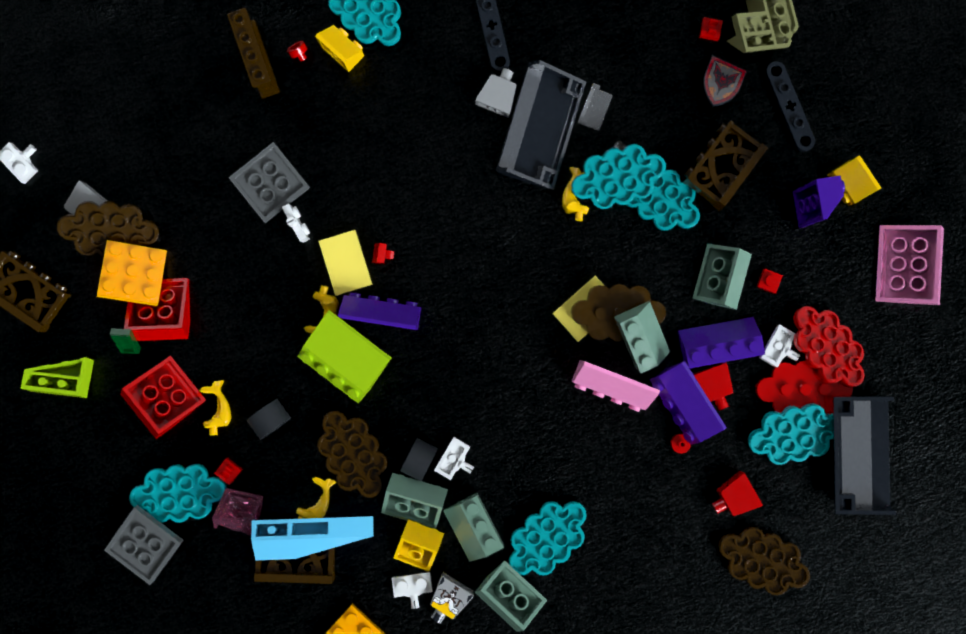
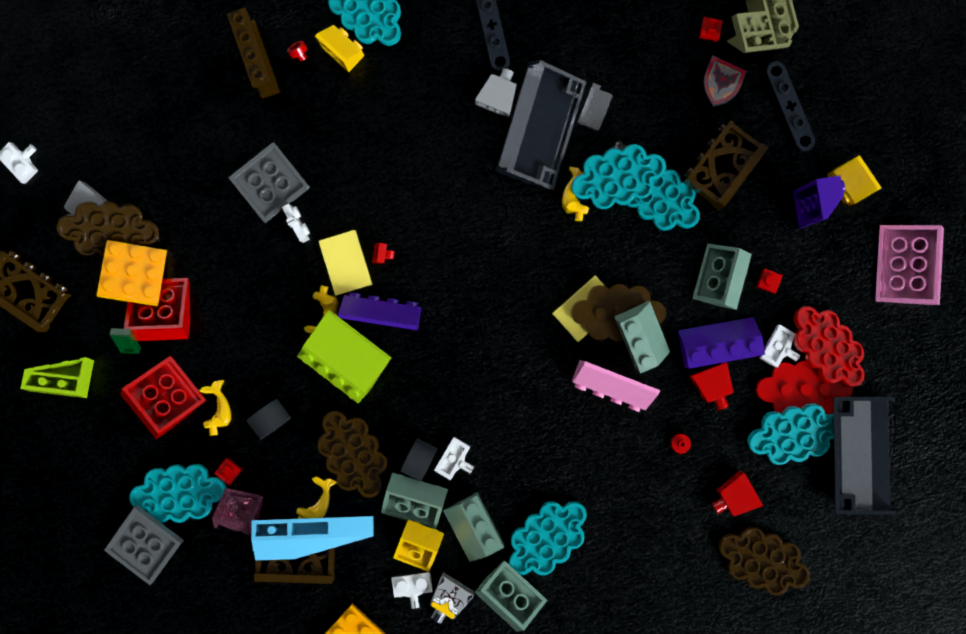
(687, 403): dark purple slope -> none

